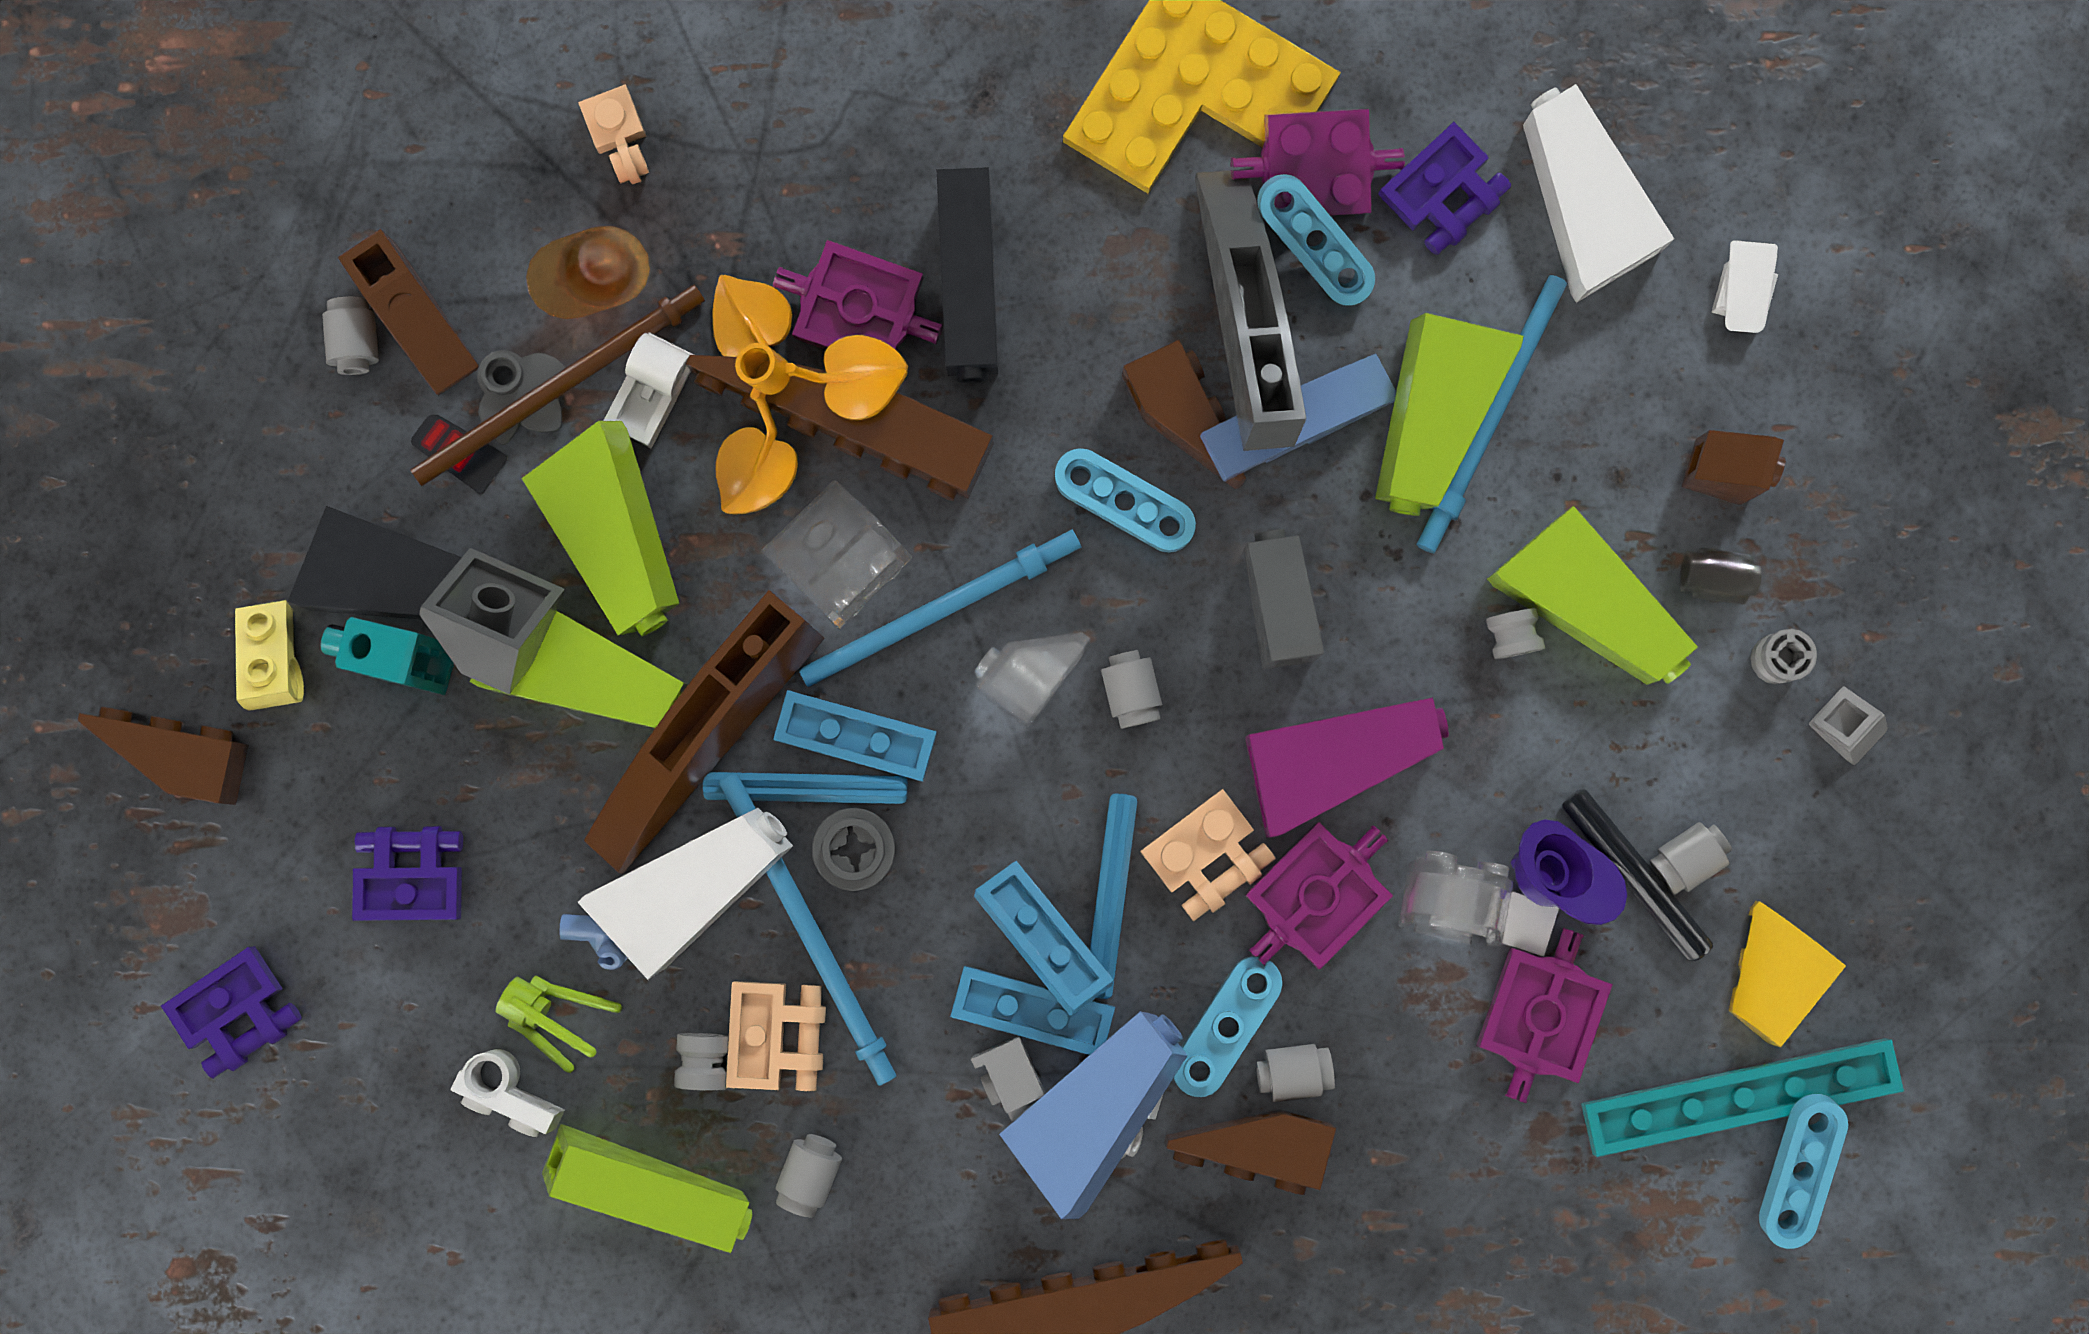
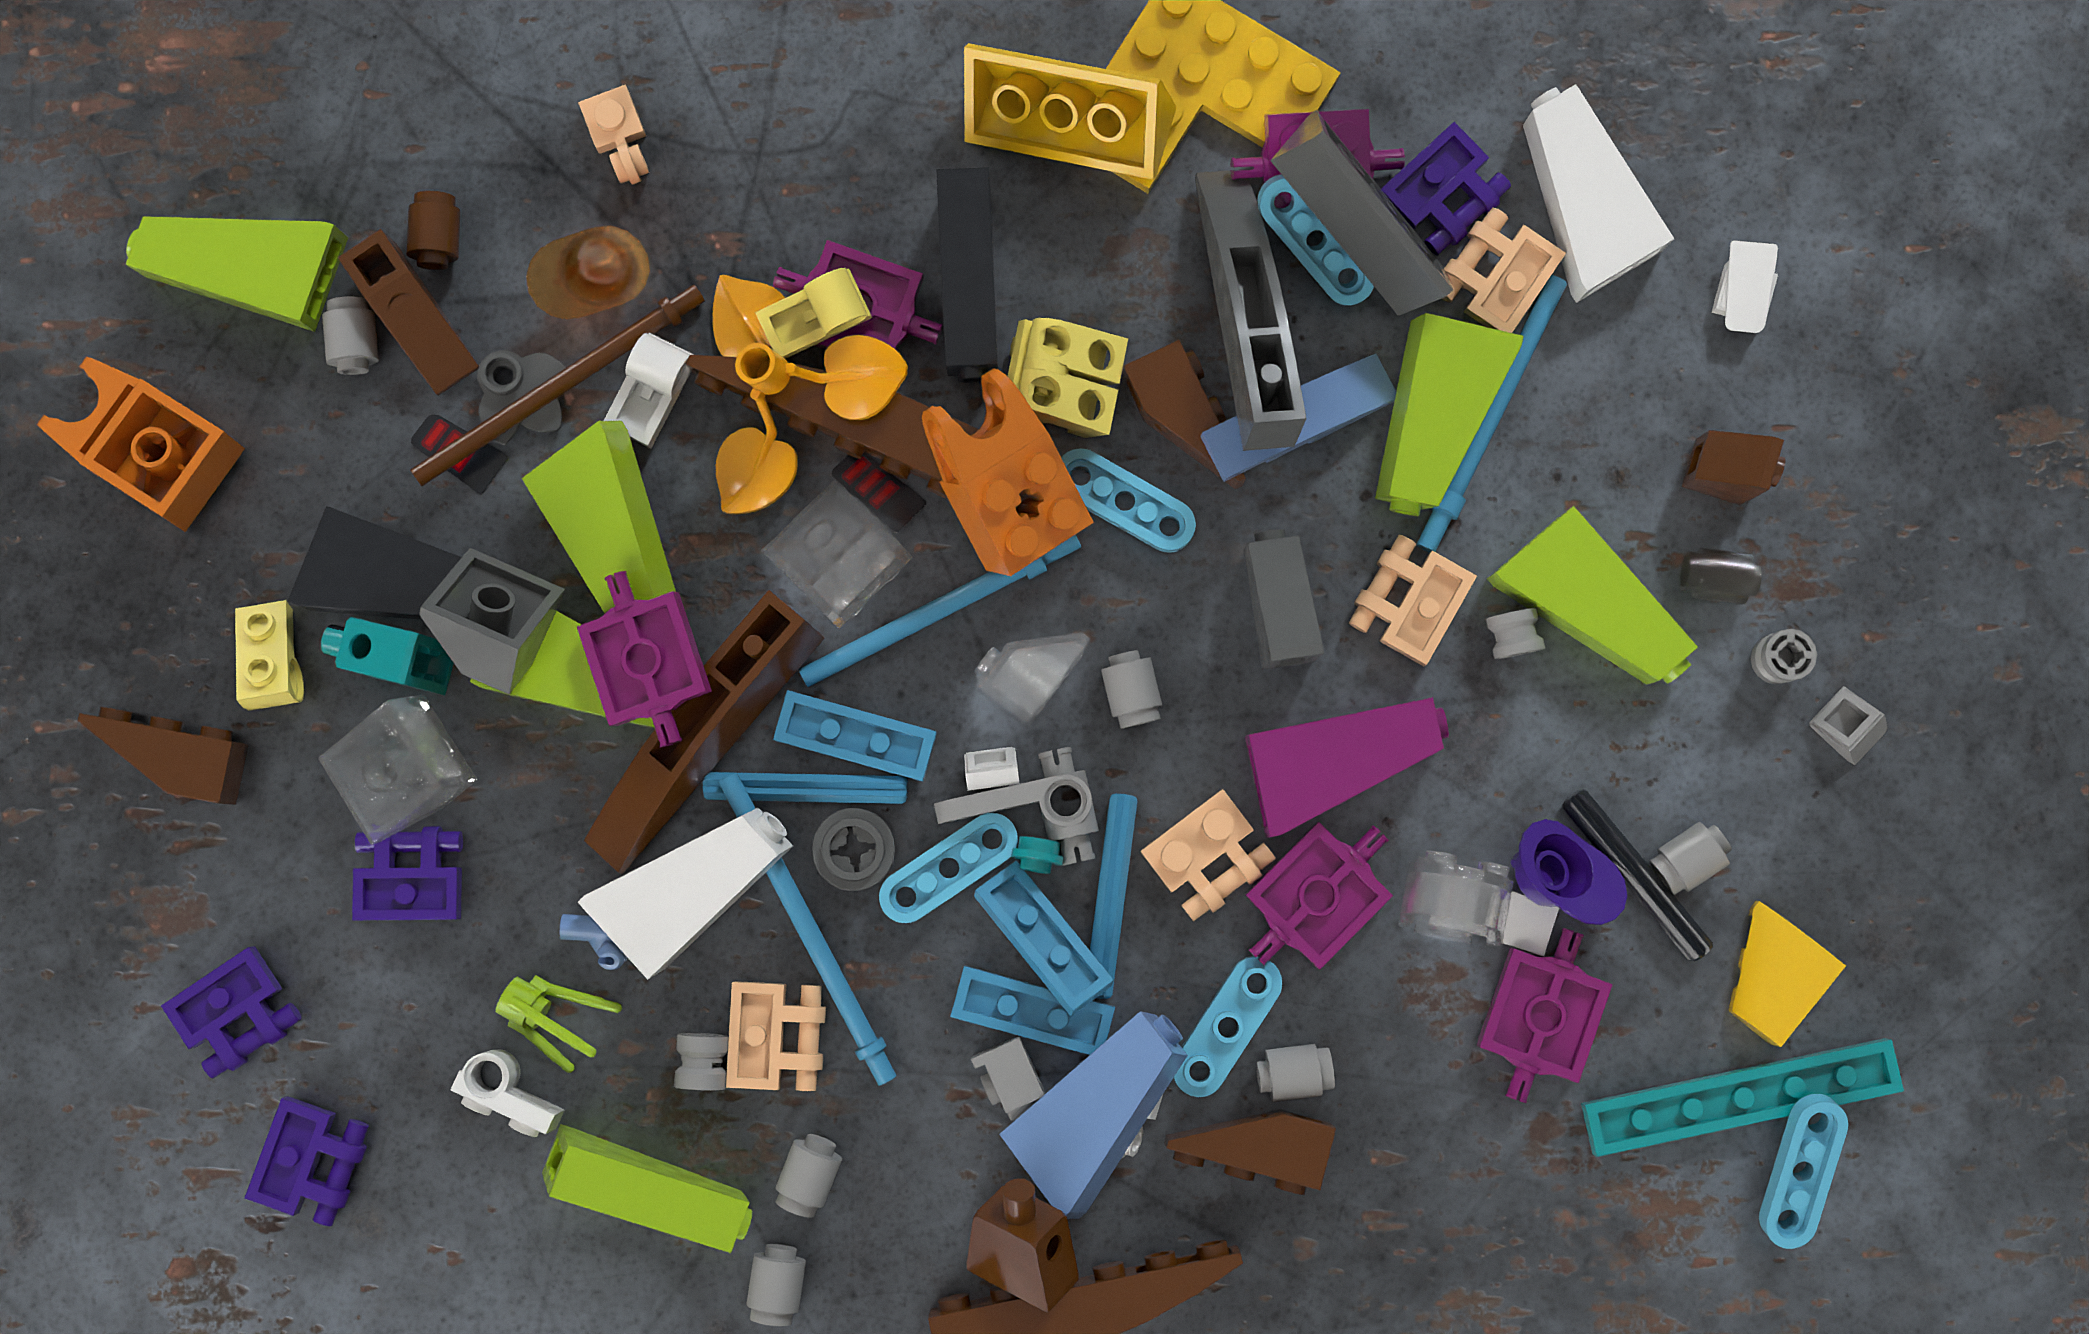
(147, 445): none -> orange brick
(252, 264): none -> lime slope
(291, 1157): none -> dark purple plate
(397, 767): none -> clear slope
(433, 230): none -> reddish brown brick
(643, 658): none -> magenta plate
(775, 1285): none -> light grey brick
(815, 313): none -> light yellow plate
(878, 491): none -> black sticker
(924, 872): none -> medium azure plate
(991, 768): none -> white tile
(1001, 468): none -> orange brick
(1023, 1246): none -> reddish brown torso
(1037, 854): none -> teal plate
(1063, 373): none -> light yellow hips
(1065, 111): none -> yellow slope
(1069, 830): none -> light grey piece
(1361, 217): none -> dark grey slope
(1426, 608): none -> light nougat plate
(1514, 280): none -> light nougat plate

